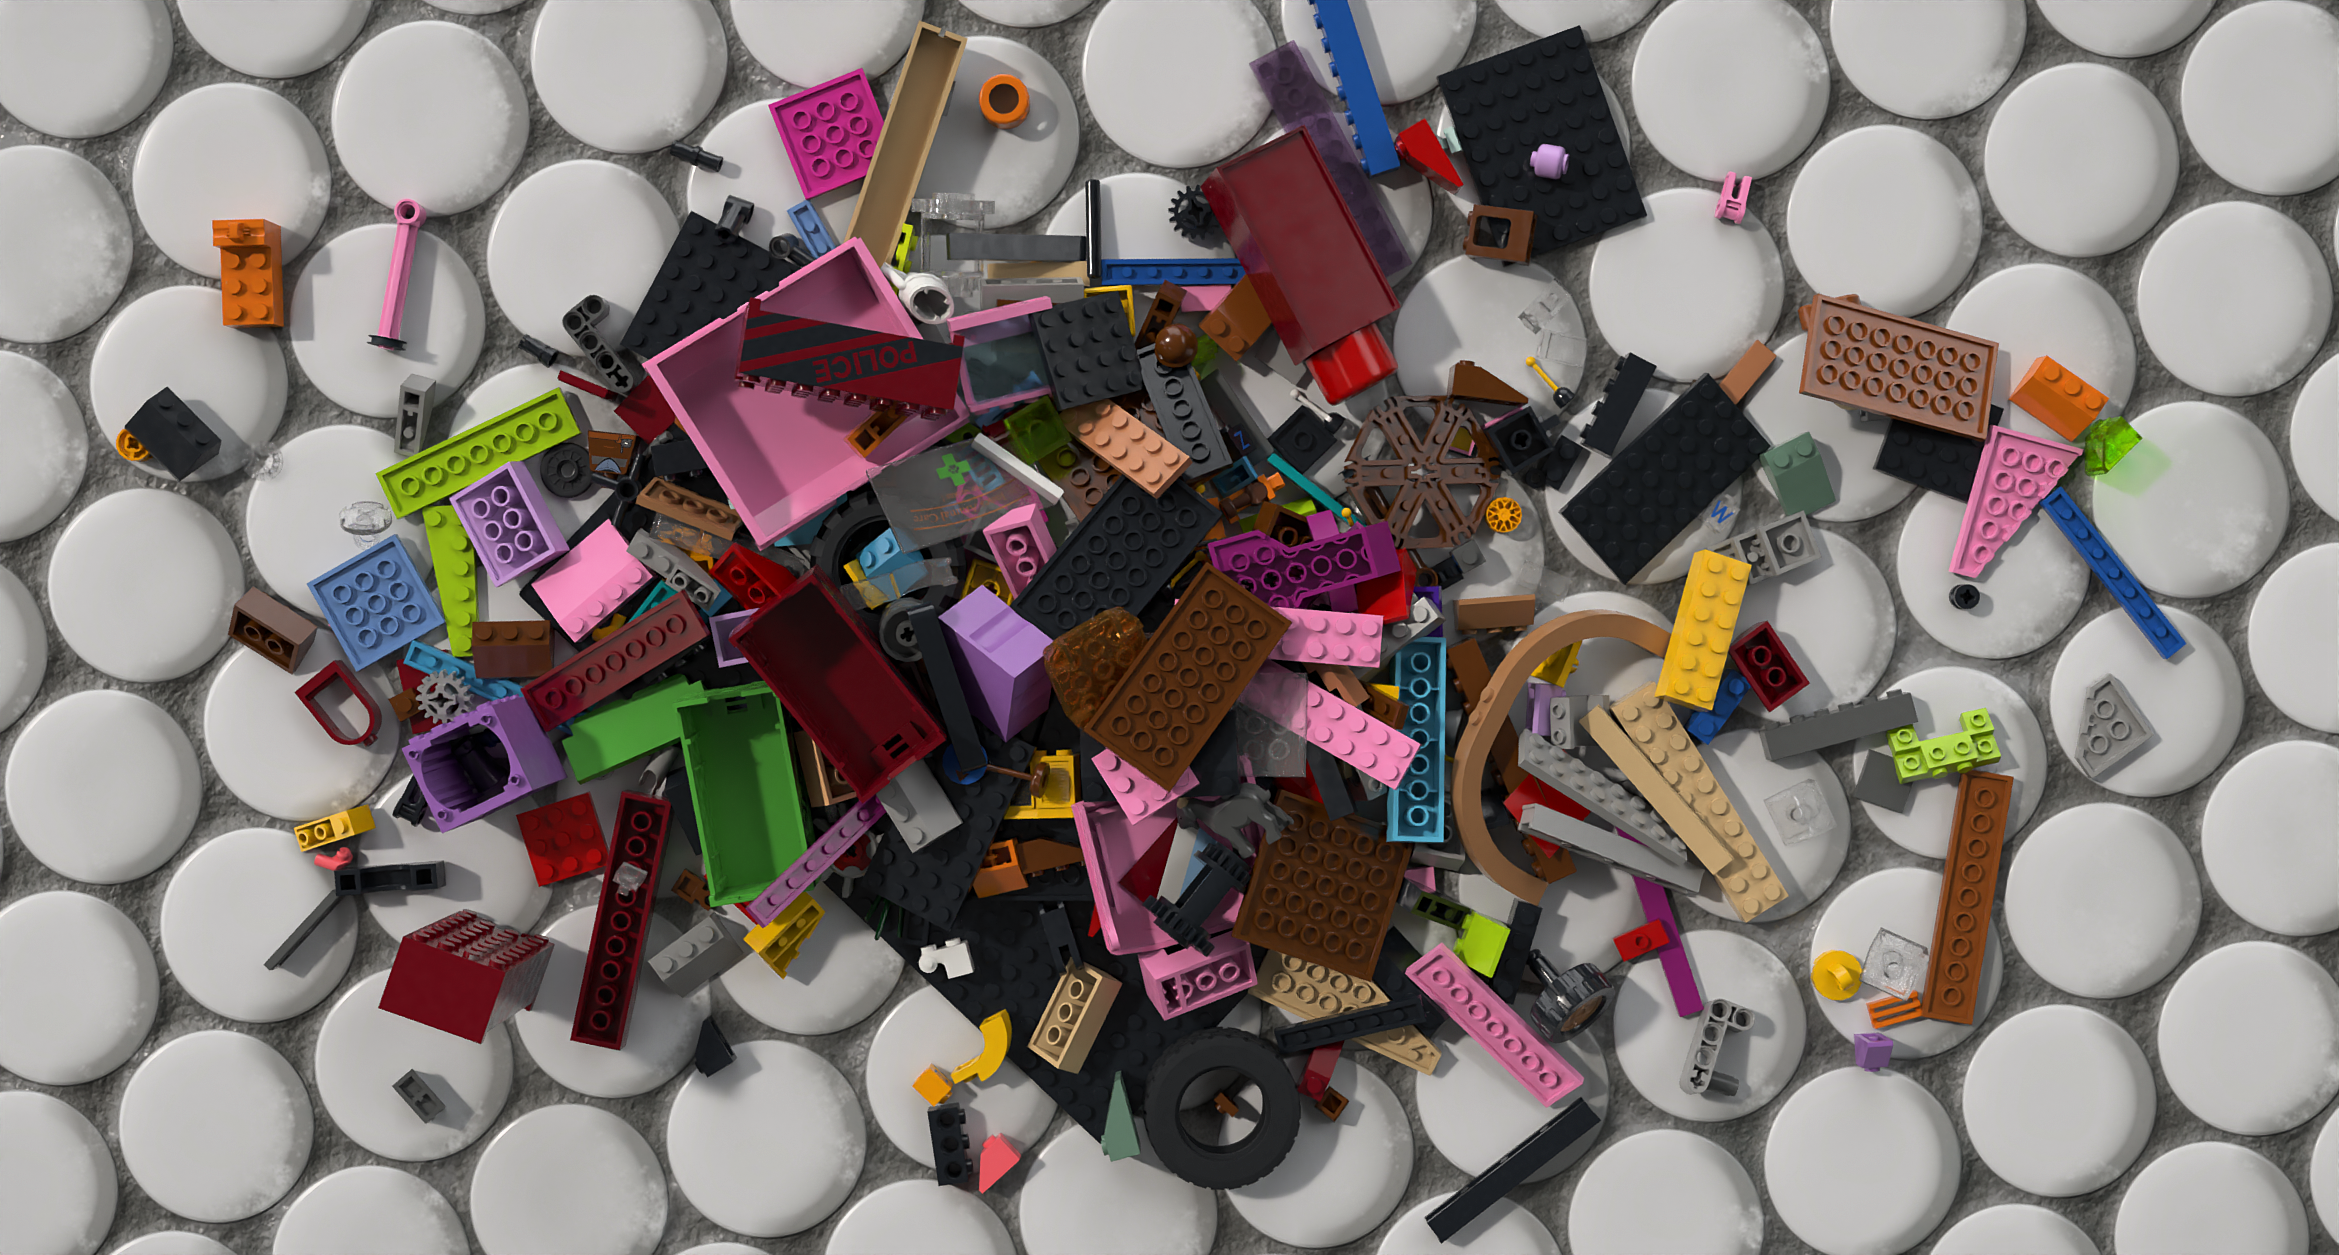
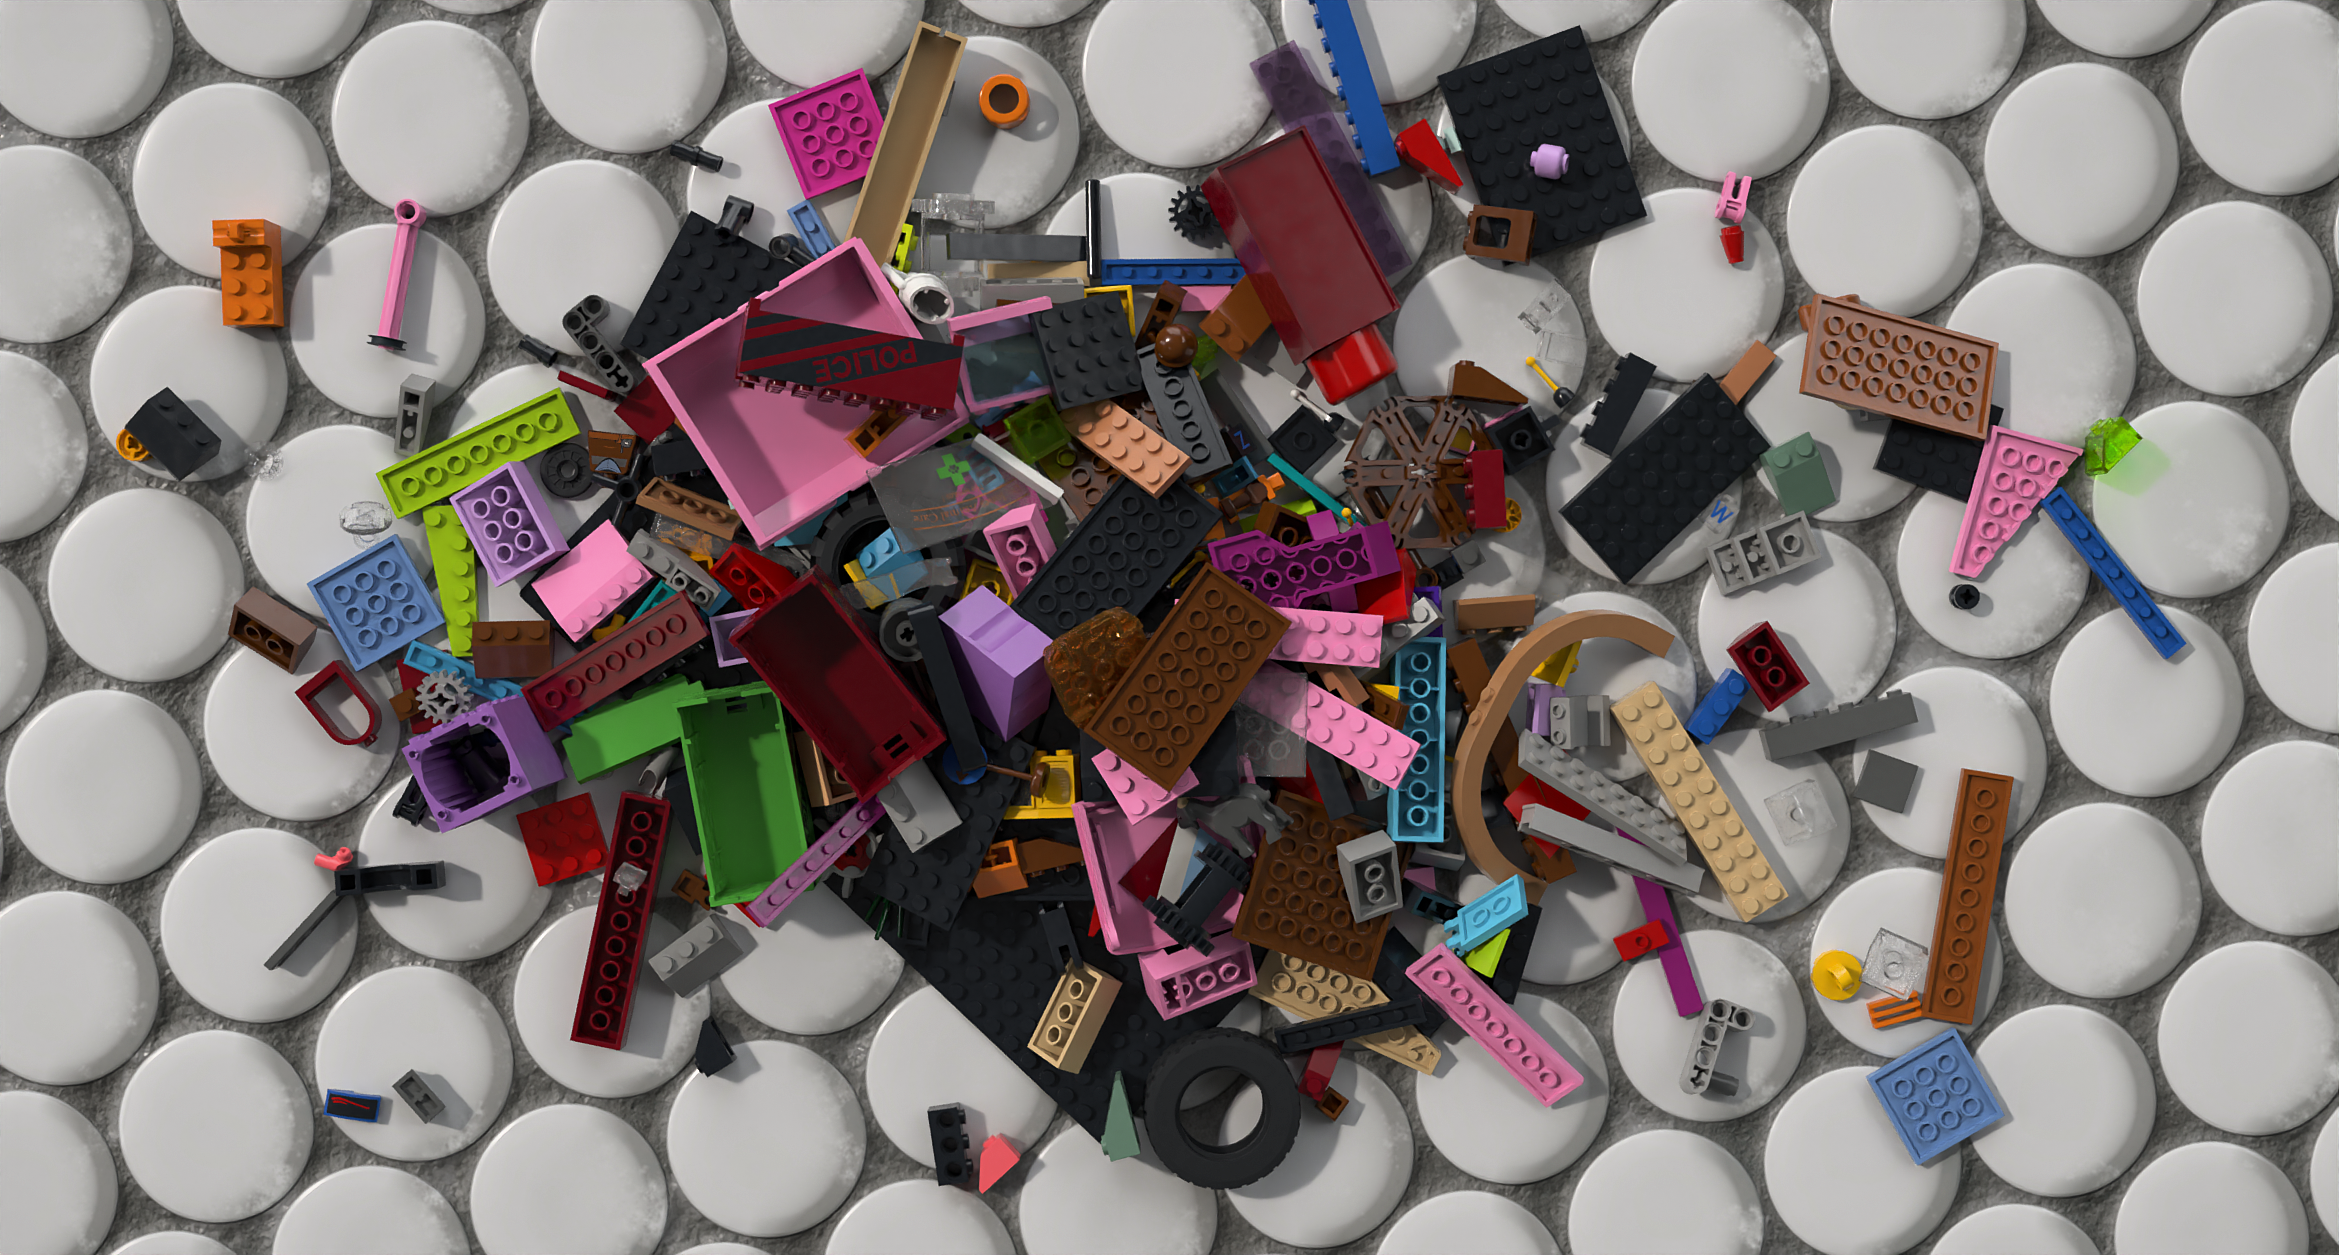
(334, 827): yellow slope -> none
(352, 1105): none -> slope
(465, 975): dark red piece -> none
(783, 936): yellow wedge -> none
(933, 1086): light orange brick -> none
(953, 955): white brick -> none
(997, 1038): yellow arch -> none
(1225, 1103): reddish brown plate -> none
(1371, 875): none -> light grey slope
(1485, 490): none -> dark red brick
(1487, 915): none -> medium azure tile
(1511, 1169): black tile -> none
(1556, 465): black hinge -> none
(1570, 999): black wheel -> none
(1656, 789): tan tile -> none
(1703, 630): yellow brick -> none
(1733, 243): none -> red cone
(1872, 1051): medium lavender slope -> none
(1934, 1096): none -> medium blue plate
(1944, 754): lime bracket -> none
(2058, 398): orange slope -> none
(2107, 727): light grey plate -> none

